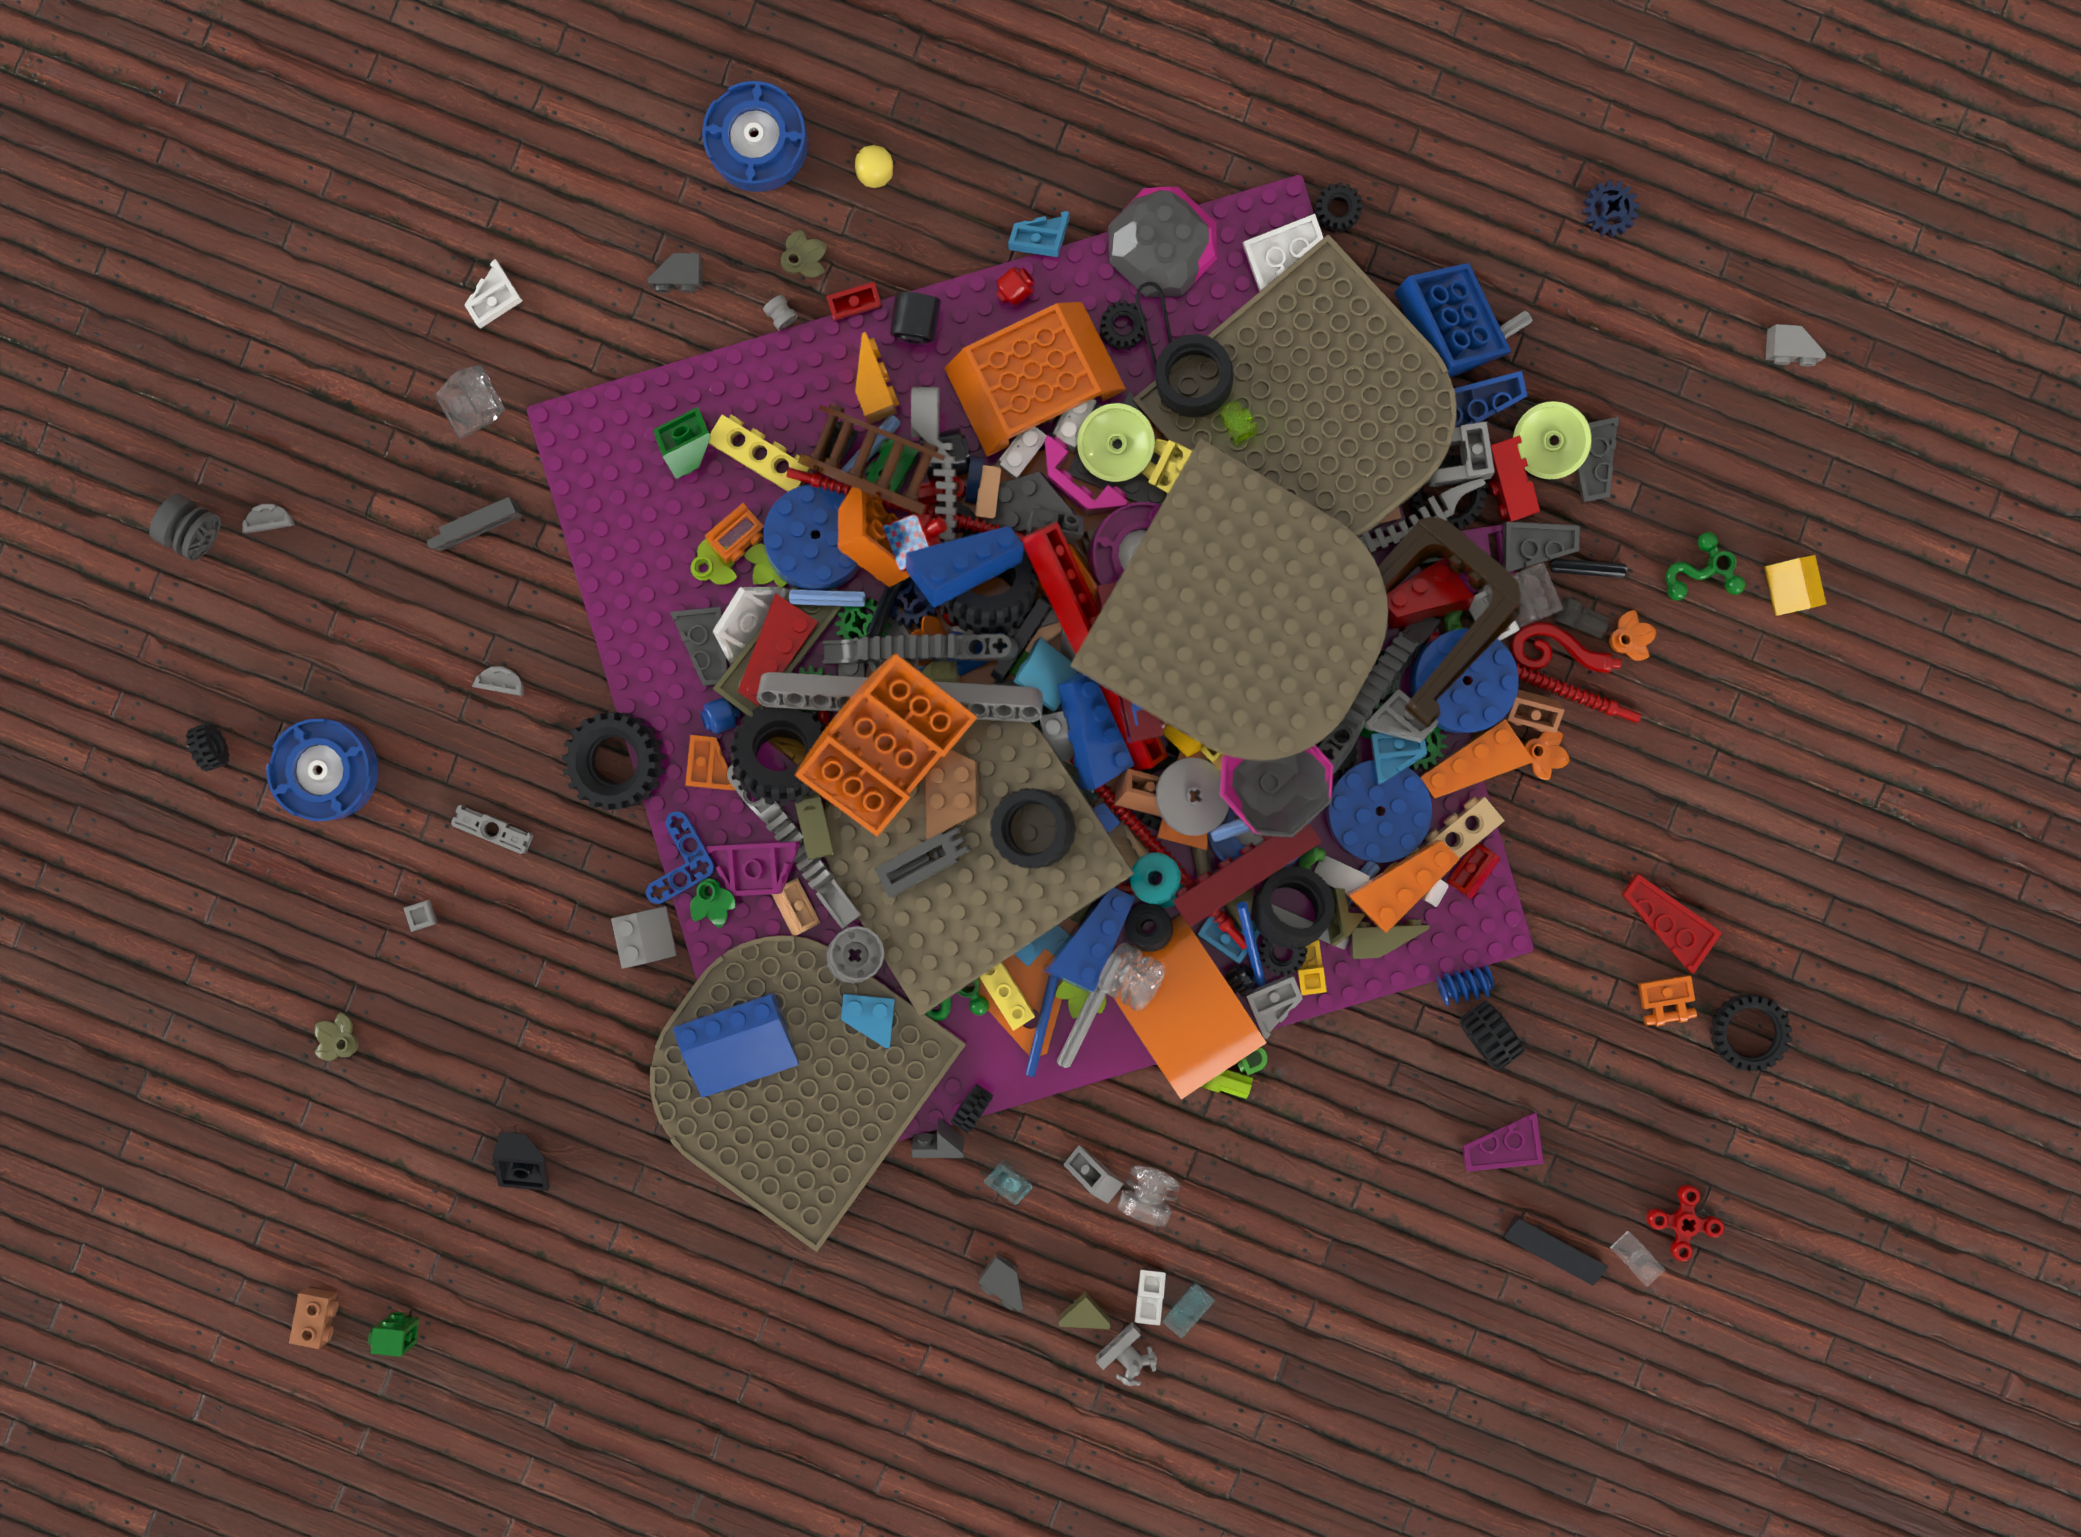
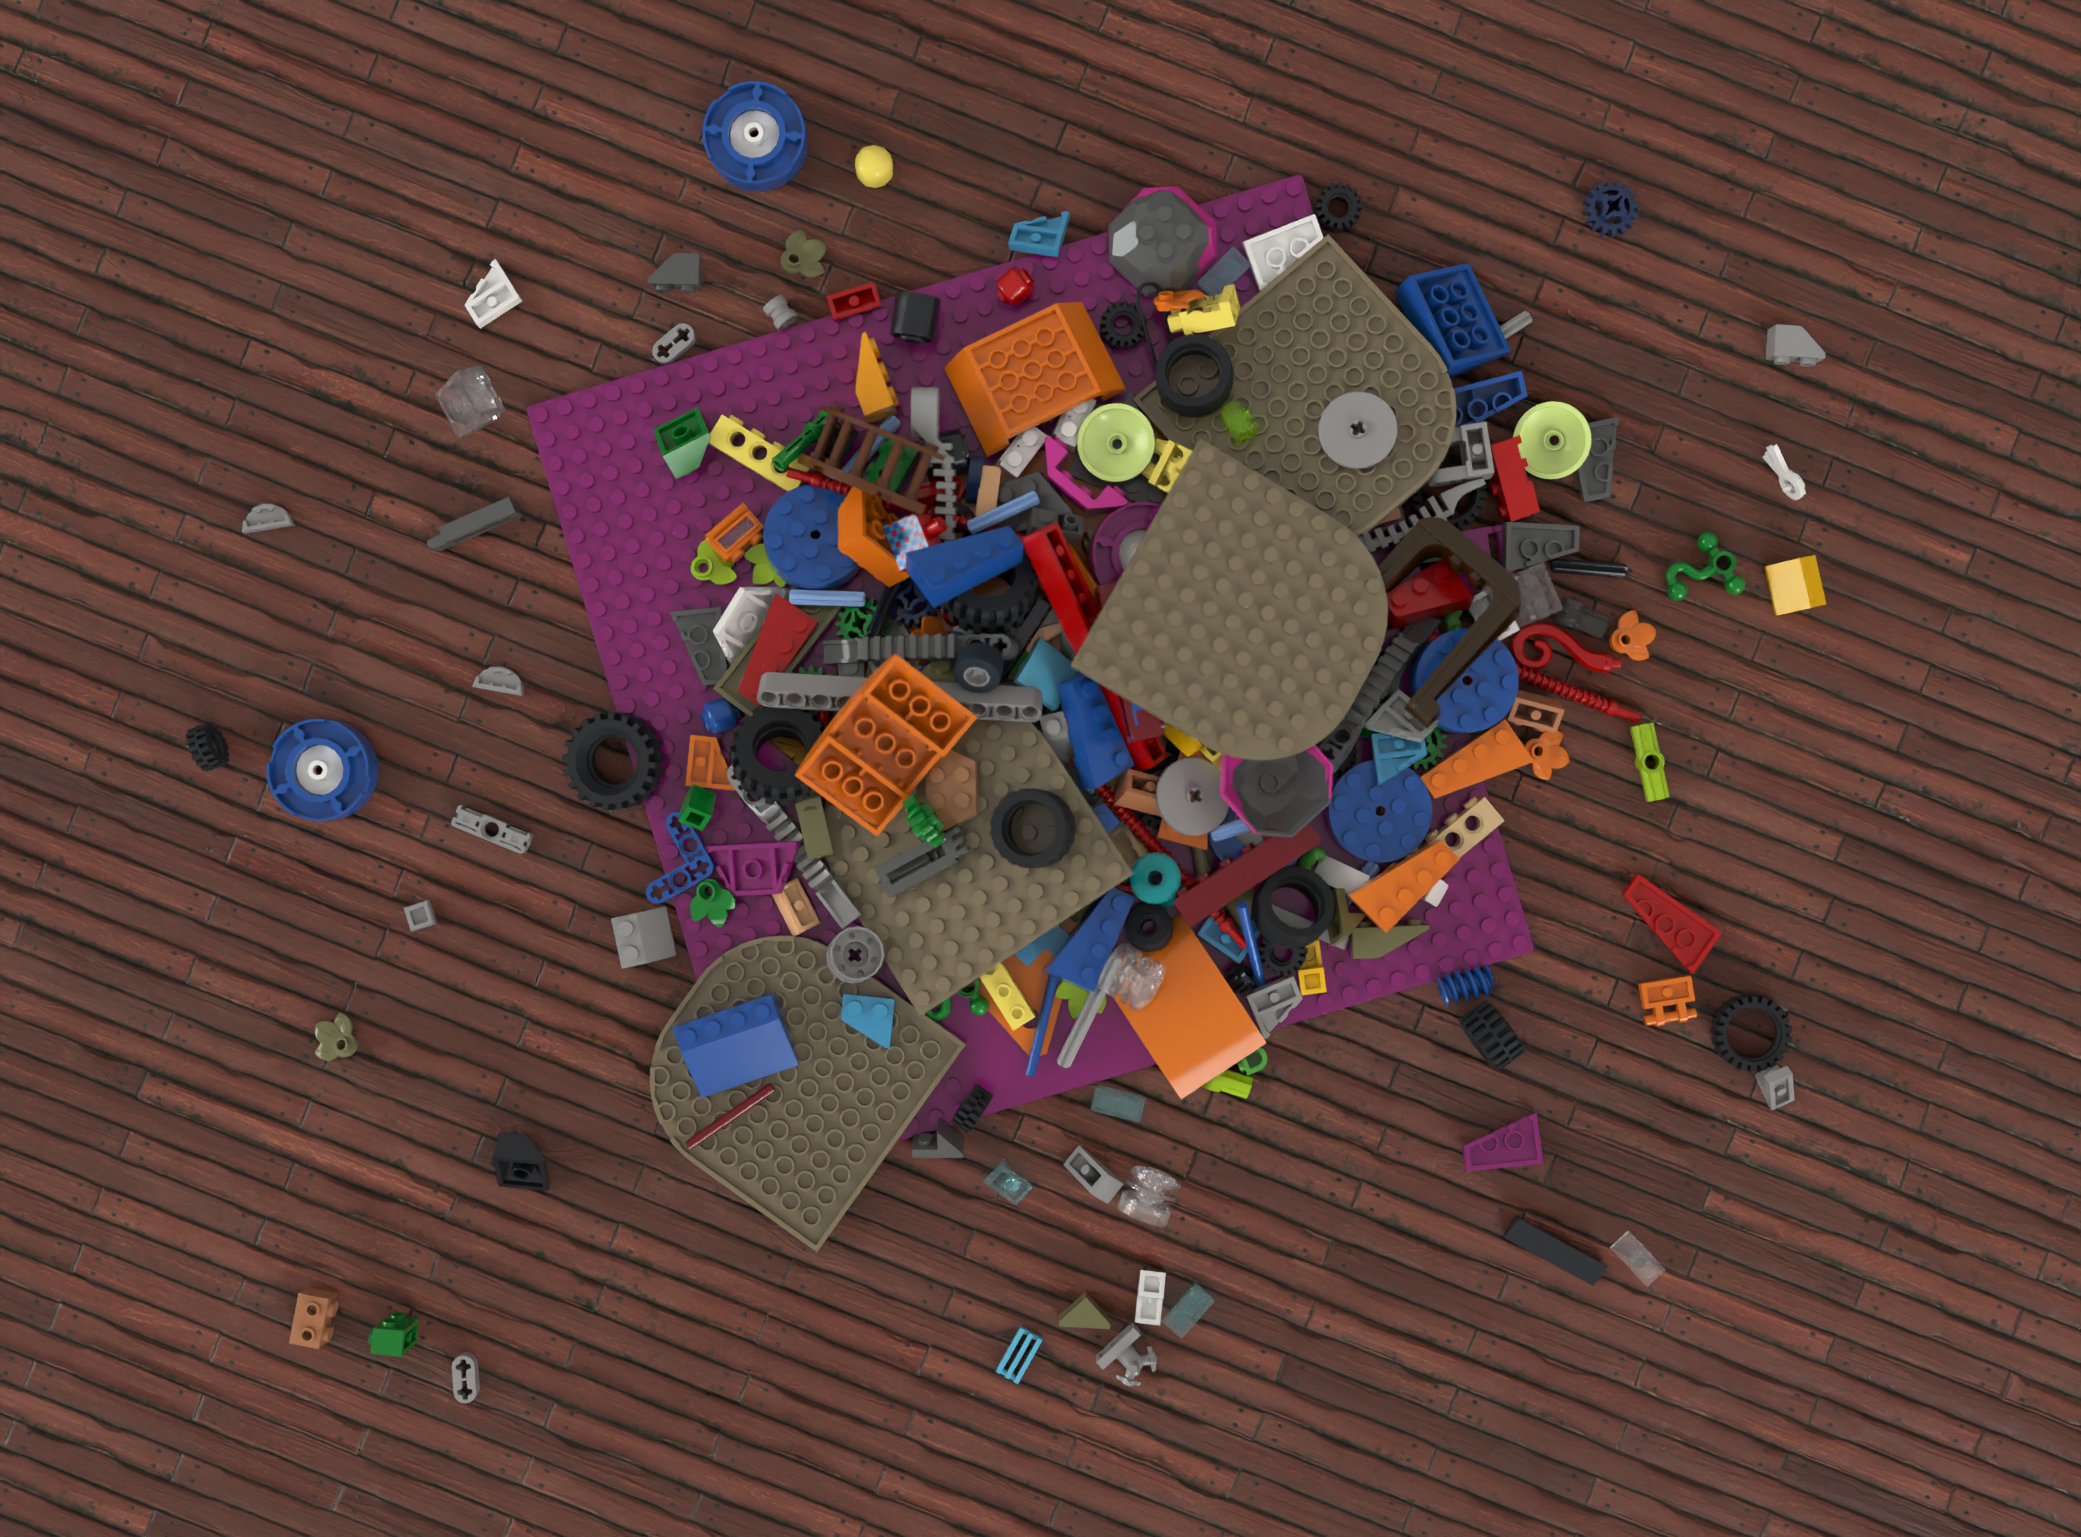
(185, 527): dark grey wheel -> none
(471, 1377): none -> light grey beam
(670, 339): none -> light grey beam
(700, 803): none -> green brick
(730, 1116): none -> dark red piece
(799, 445): none -> green pin
(924, 821): none -> green gear
(978, 667): none -> black wheel
(1002, 1279): dark grey slope -> none
(1003, 512): none -> light blue axle
(1009, 1373): none -> medium azure tile
(1118, 1103): none -> clear light blue plate
(1176, 300): none -> orange plate
(1207, 313): none -> light yellow hips
(1224, 273): none -> clear light blue plate
(1350, 411): none -> light grey piece
(1473, 870): red slope -> none
(1652, 779): none -> lime piece
(1694, 1225): red gear -> none
(1776, 1086): none -> light grey slope
(1790, 482): none -> white piece

